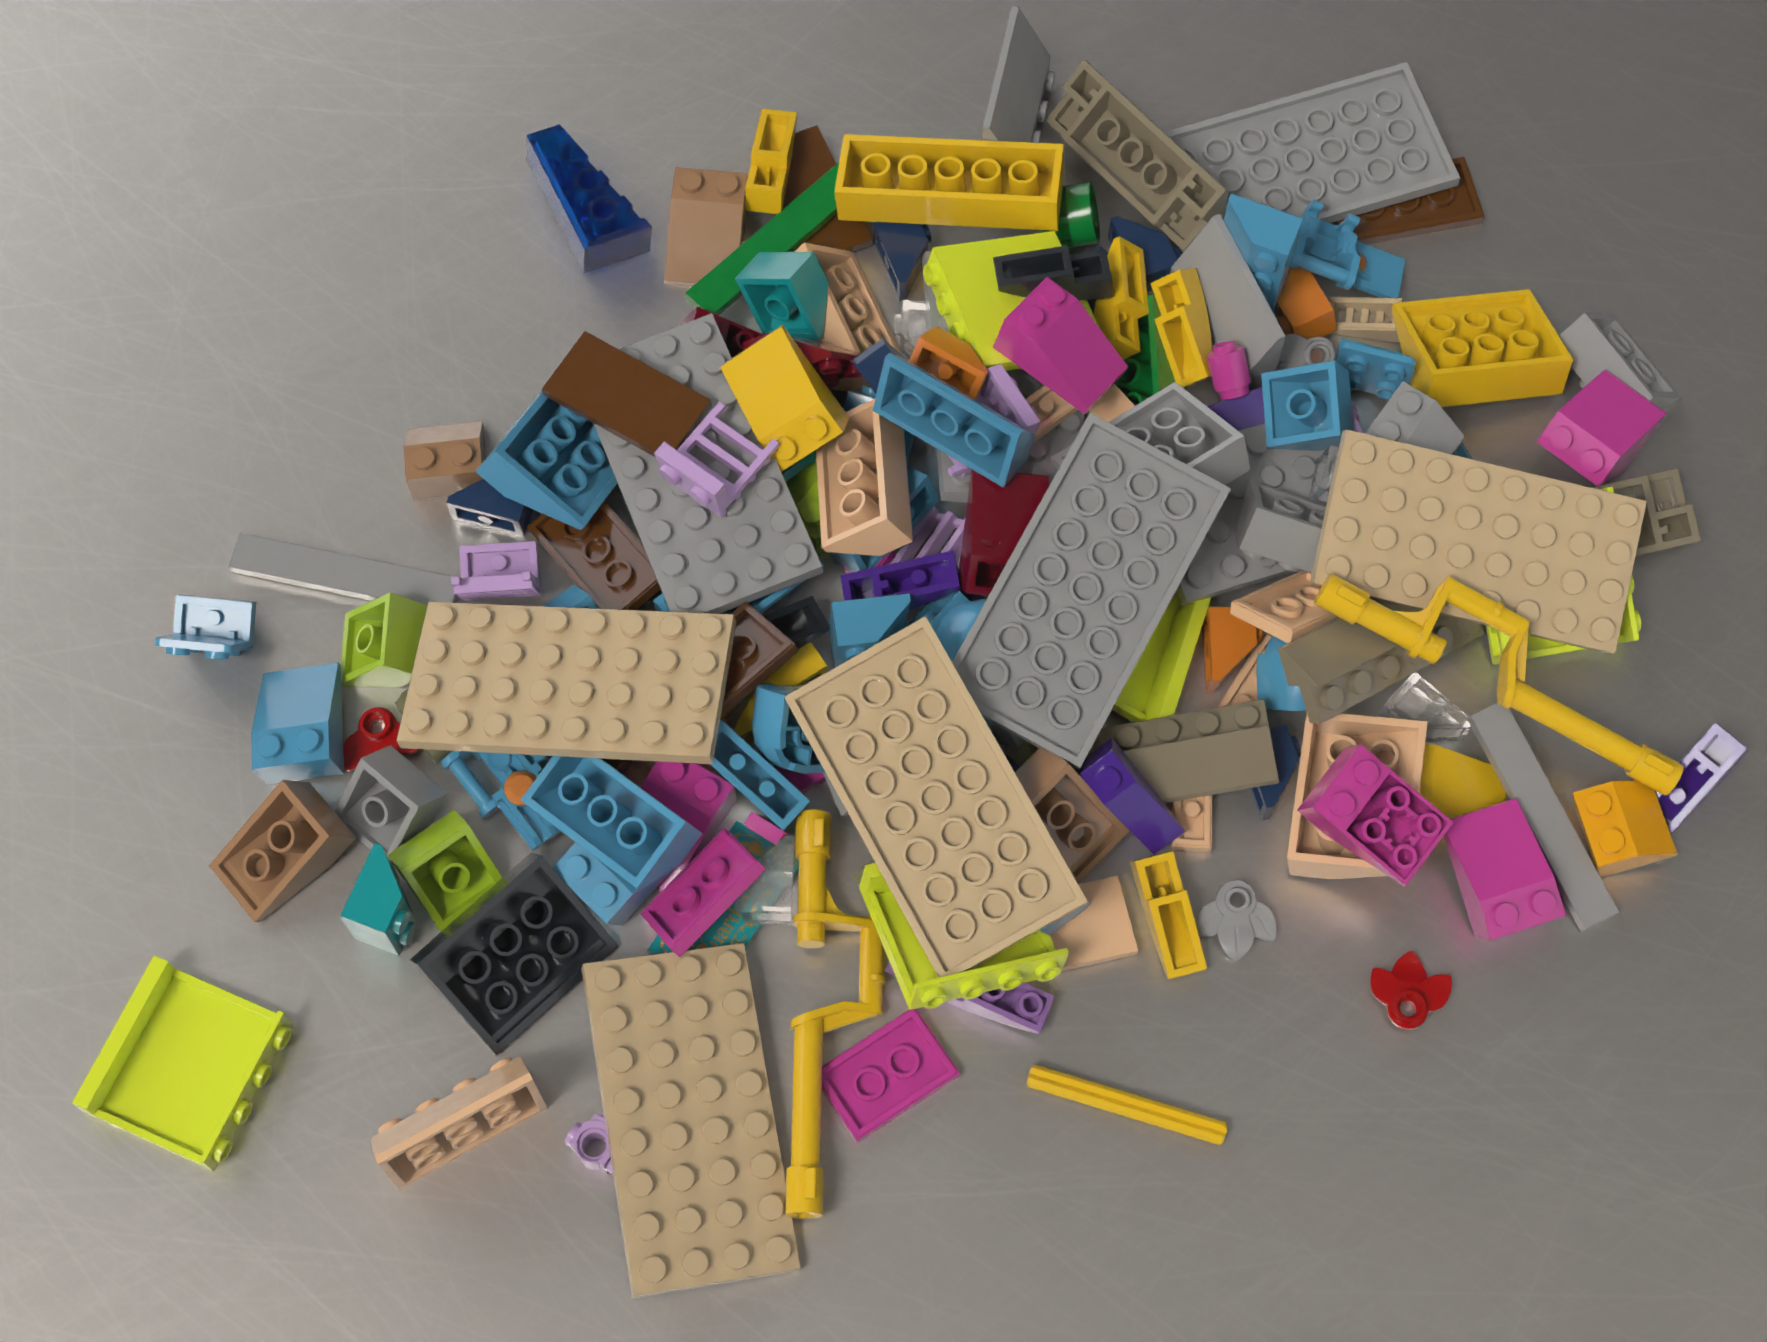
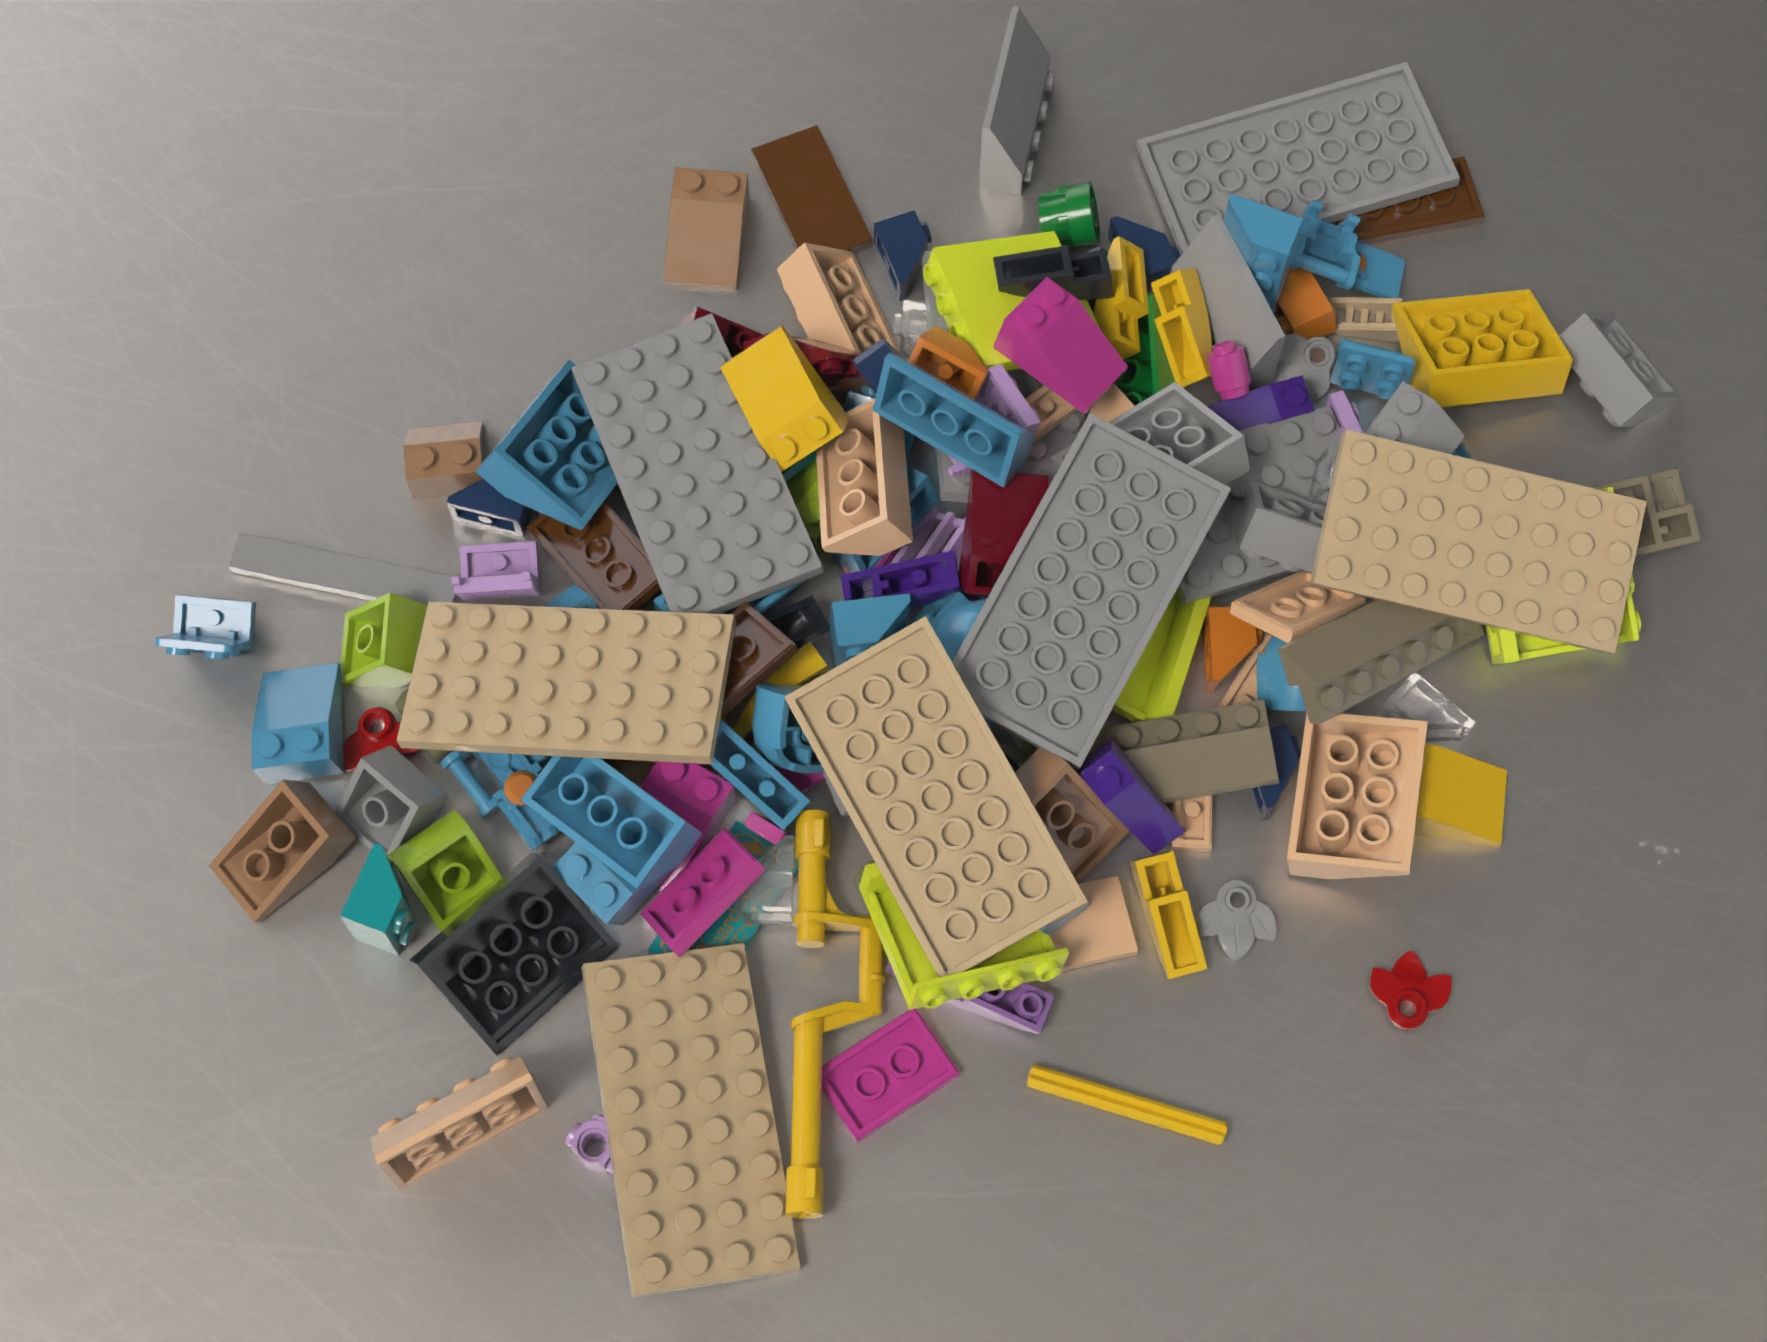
(183, 1064): neon yellow panel -> none
(587, 208): clear blue wedge -> none
(625, 395): reddish brown tile -> none
(698, 479): lavender plate -> none
(770, 161): yellow slope -> none
(781, 234): green tile -> none
(786, 292): teal slope -> none
(950, 182): yellow brick -> none
(1136, 156): dark tan slope -> none
(1307, 406): dark azure slope -> none
(1375, 814): dark pink slope -> none
(1414, 634): yellow piece -> none
(1501, 871): dark pink slope -> none
(1561, 846): light grey tile -> none
(1602, 428): dark pink slope -> none
(1622, 826): light orange slope -> none
(1702, 772): slope -> none

